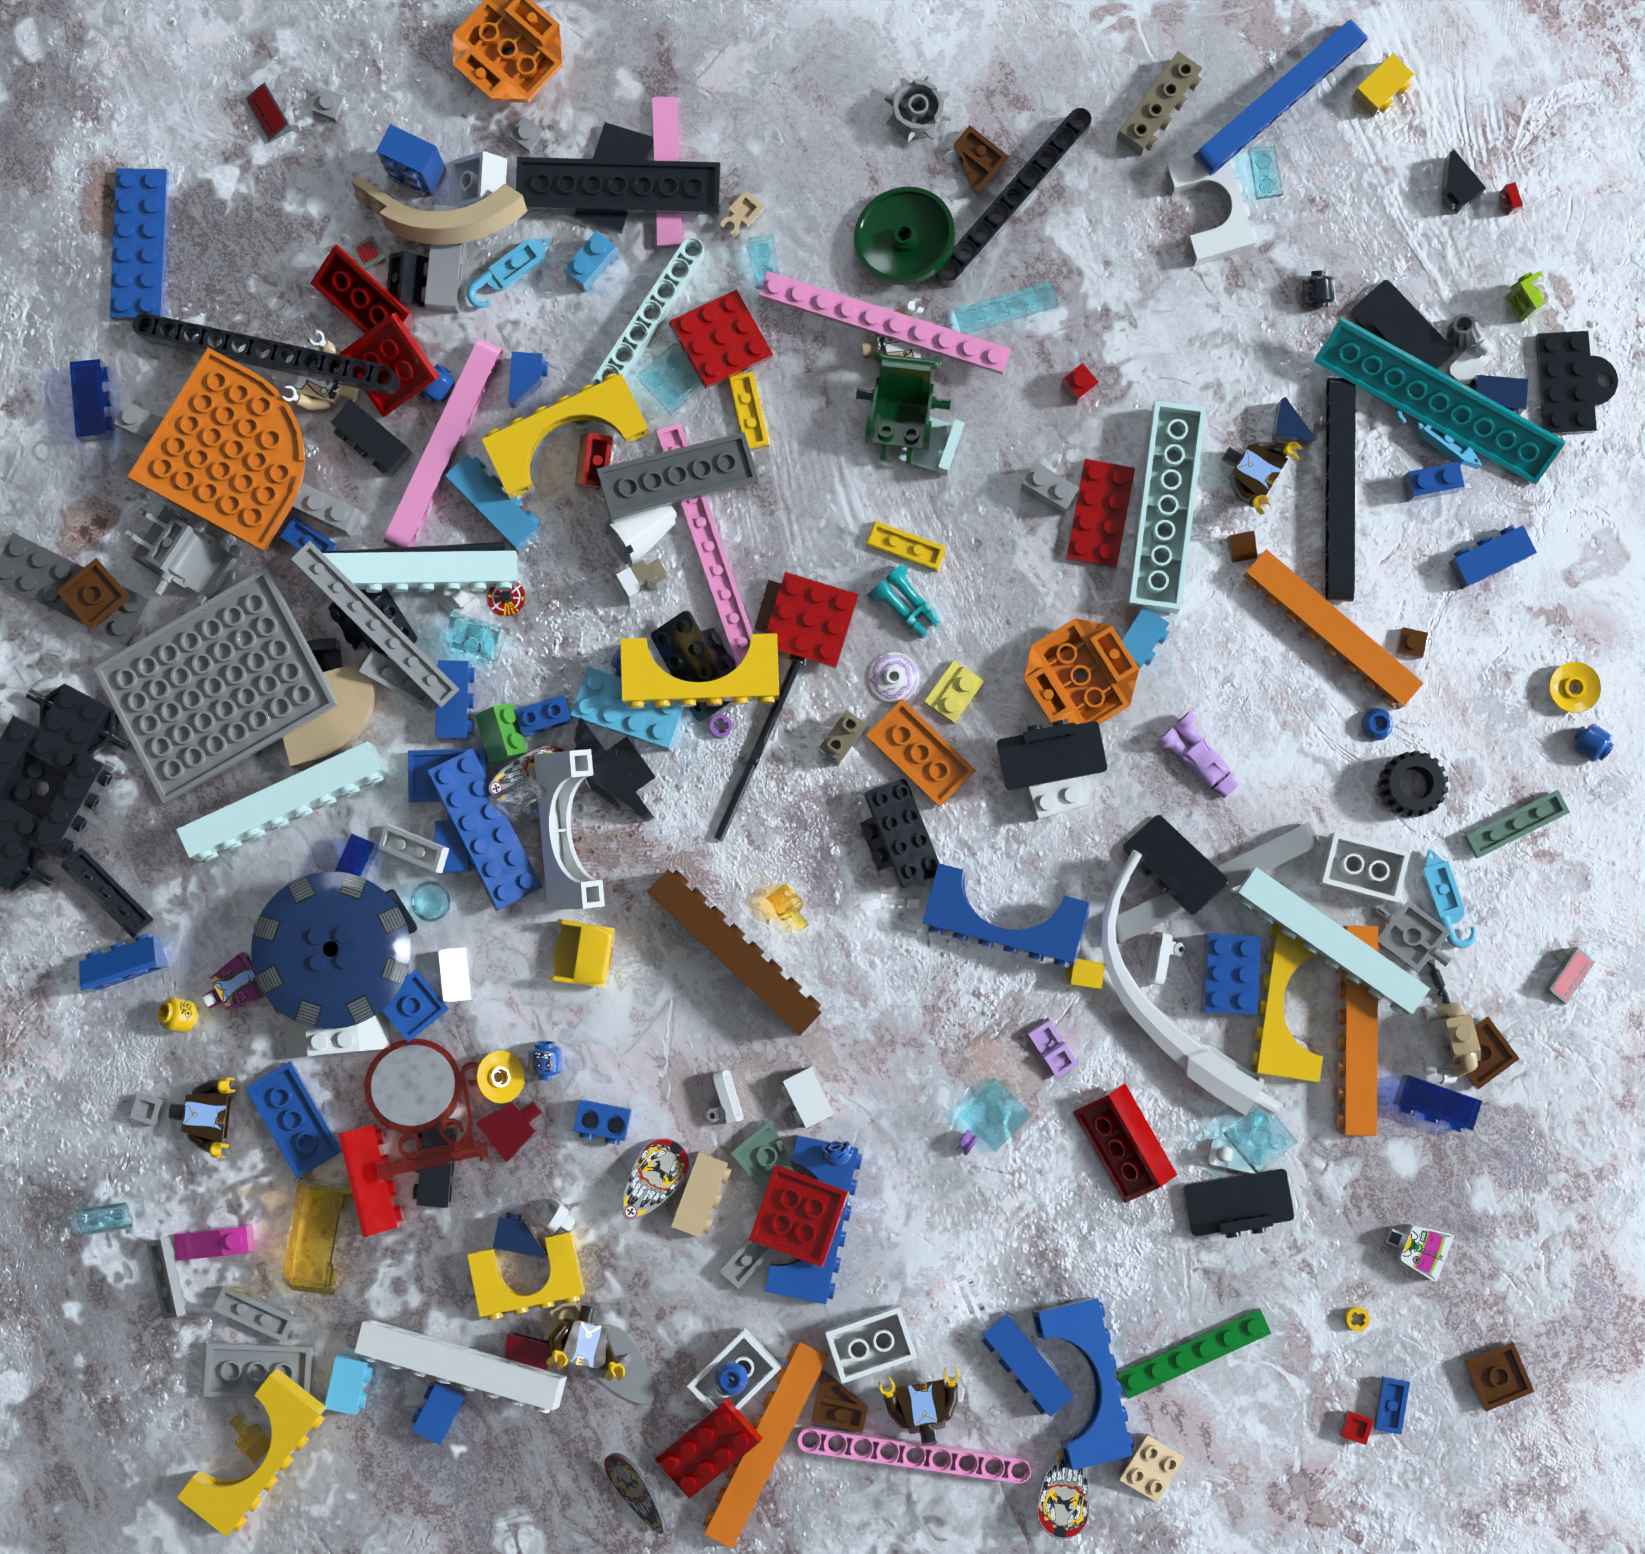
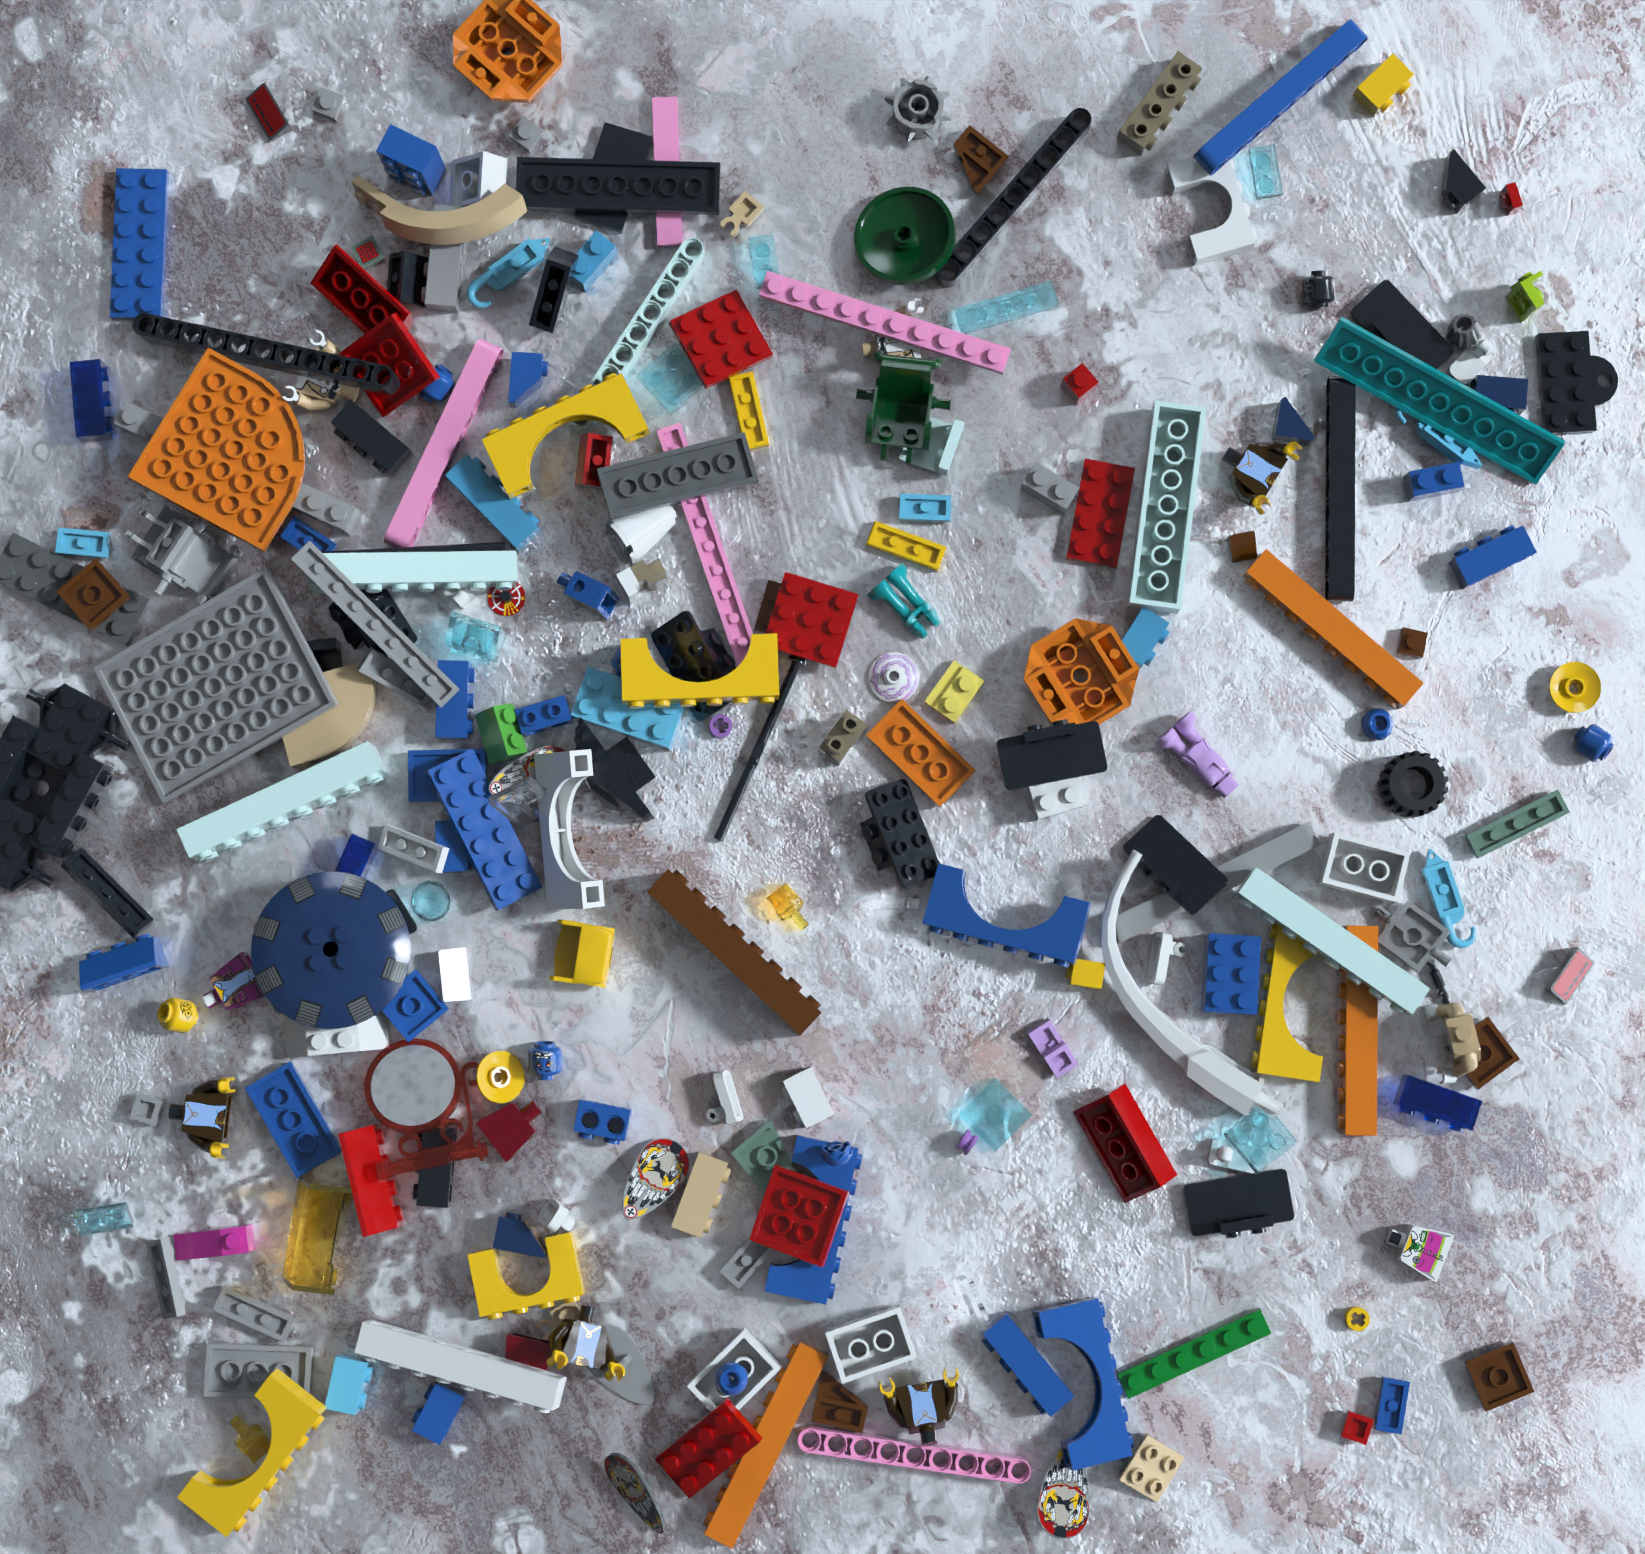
(83, 543): none -> medium azure plate
(553, 289): none -> black brick
(589, 593): none -> blue torso
(925, 507): none -> medium azure plate

